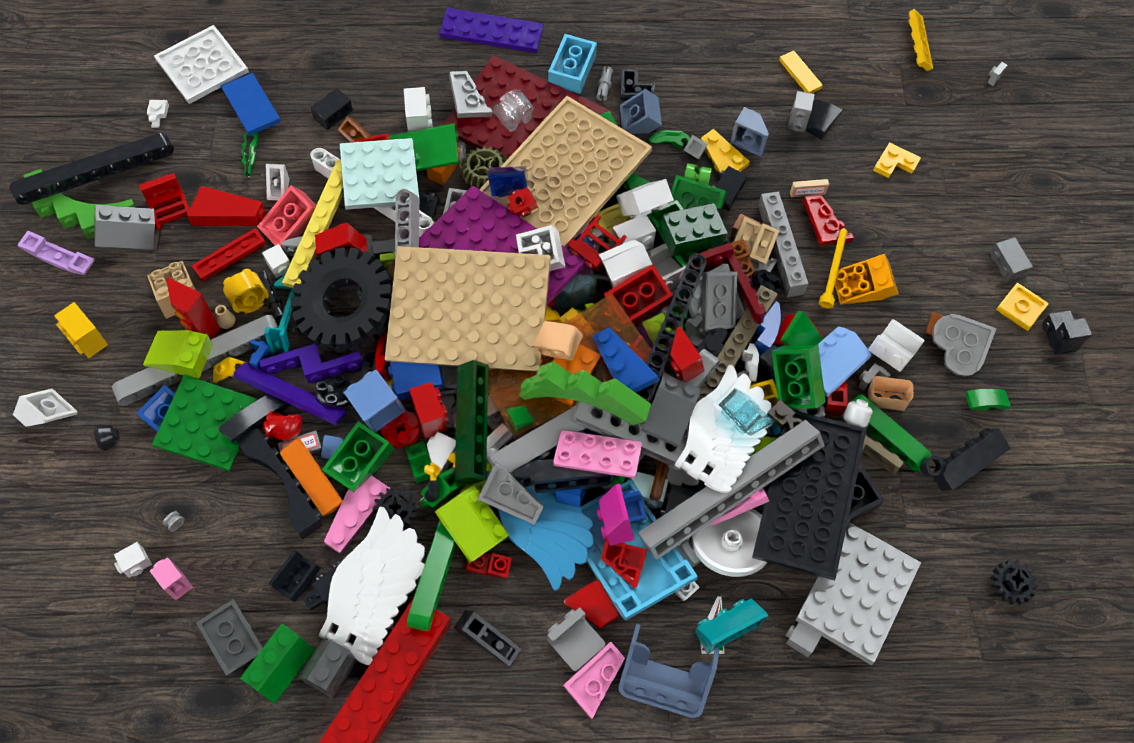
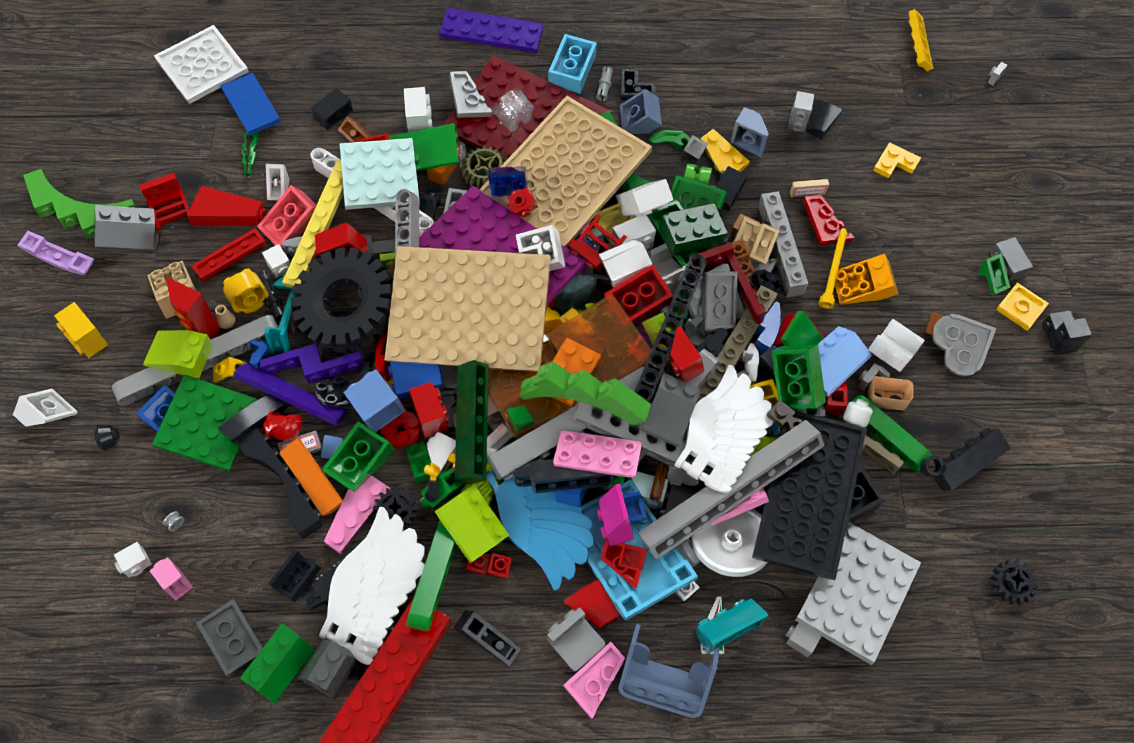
(91, 168): black beam -> none
(156, 110): white plate -> none
(509, 495): light grey wing -> none
(558, 340): light nougat piece -> none
(623, 361): blue wing -> none
(744, 412): clear light blue slope -> none
(800, 72): yellow tile -> none
(987, 398): green slope -> none
(996, 273): none -> green slope

